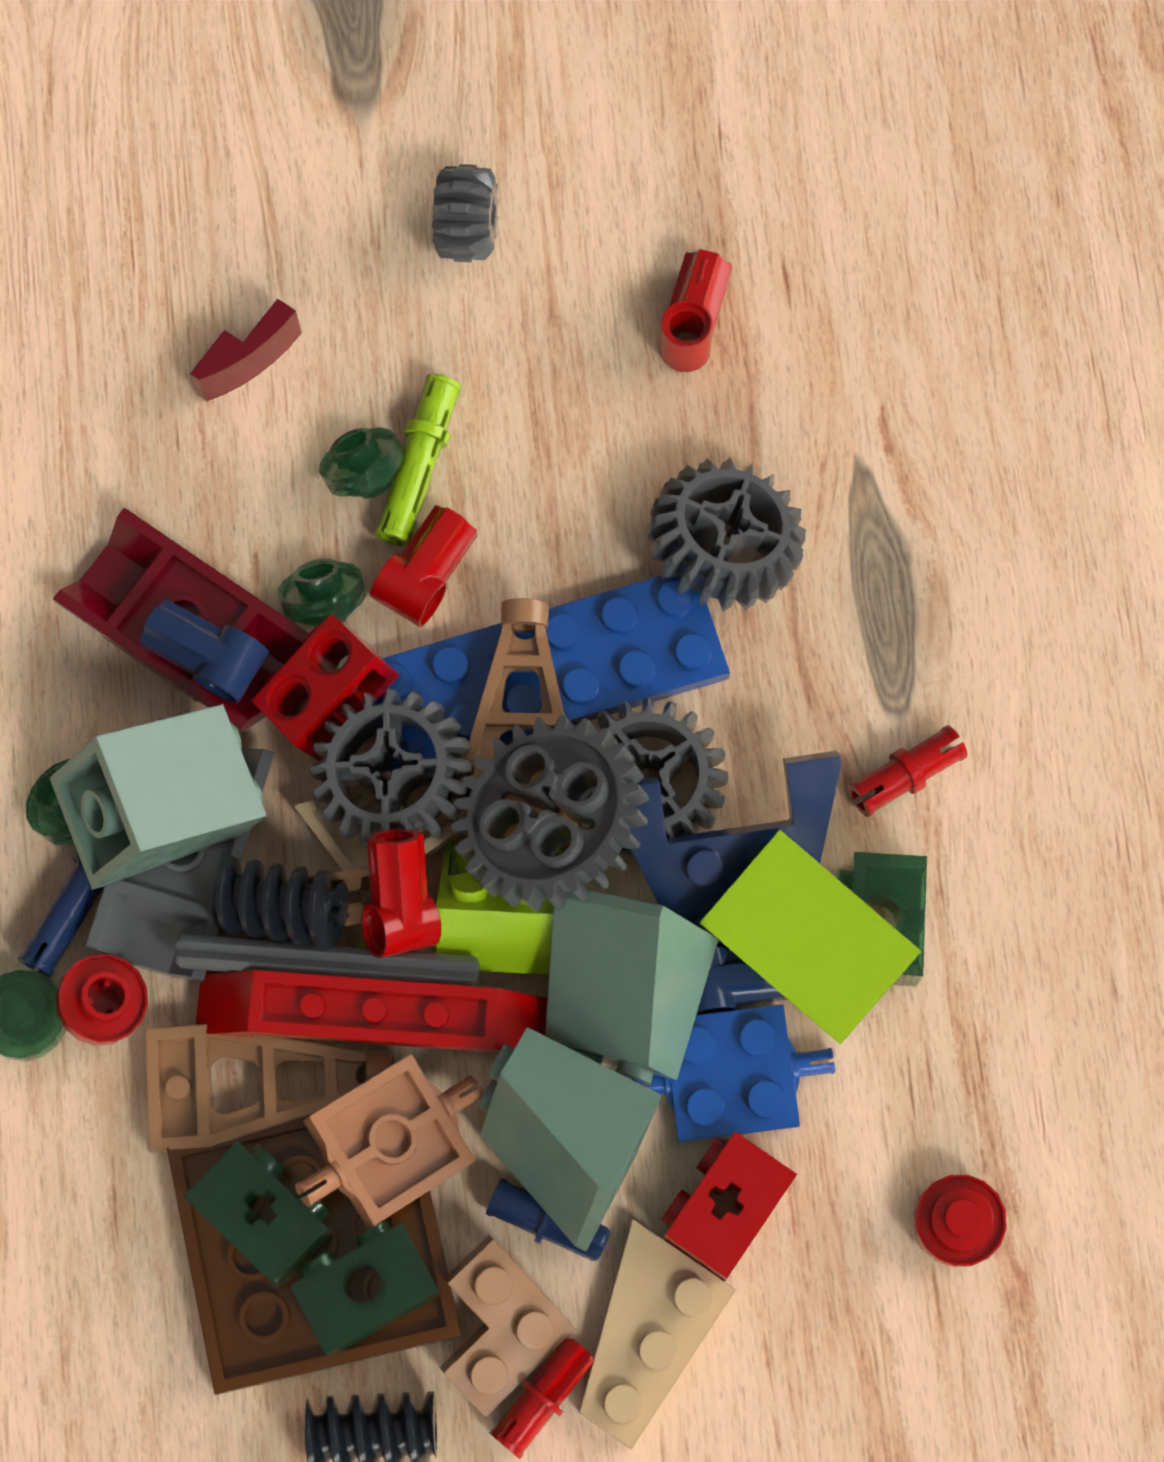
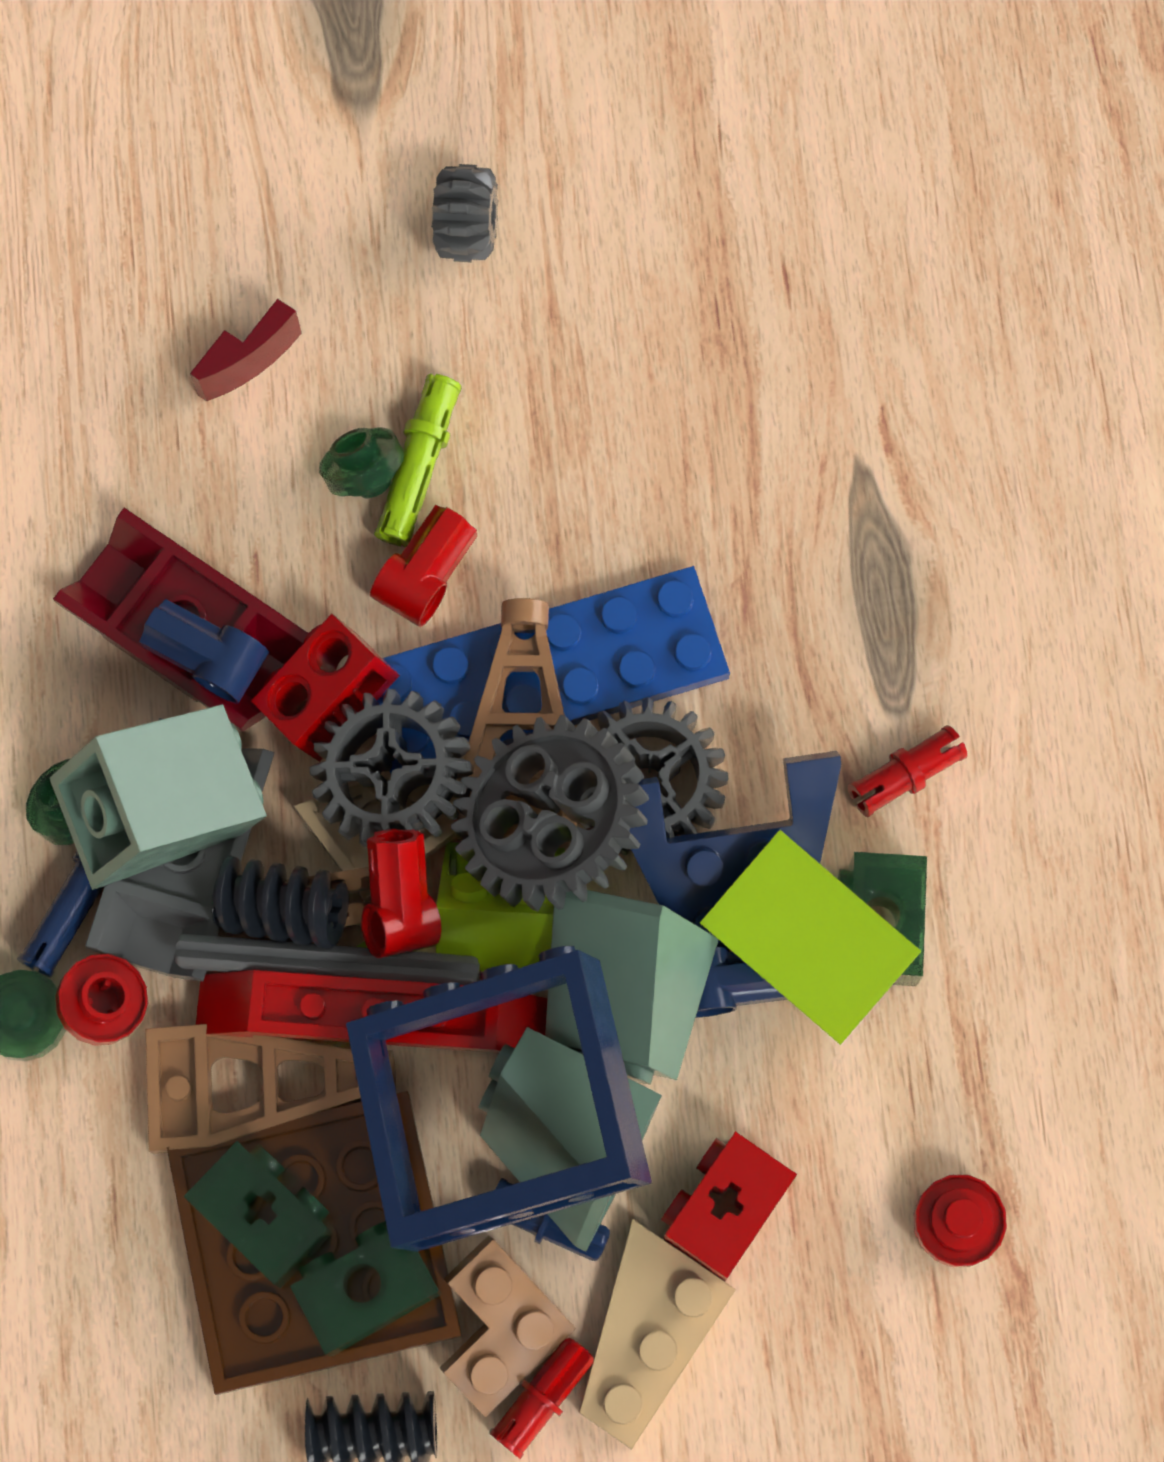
(321, 589): clear green plate -> none
(389, 1141): nougat plate -> none
(625, 1158): none -> dark blue window
(690, 534): dark grey gear -> none
(694, 309): red piece -> none
(739, 1075): blue plate -> none

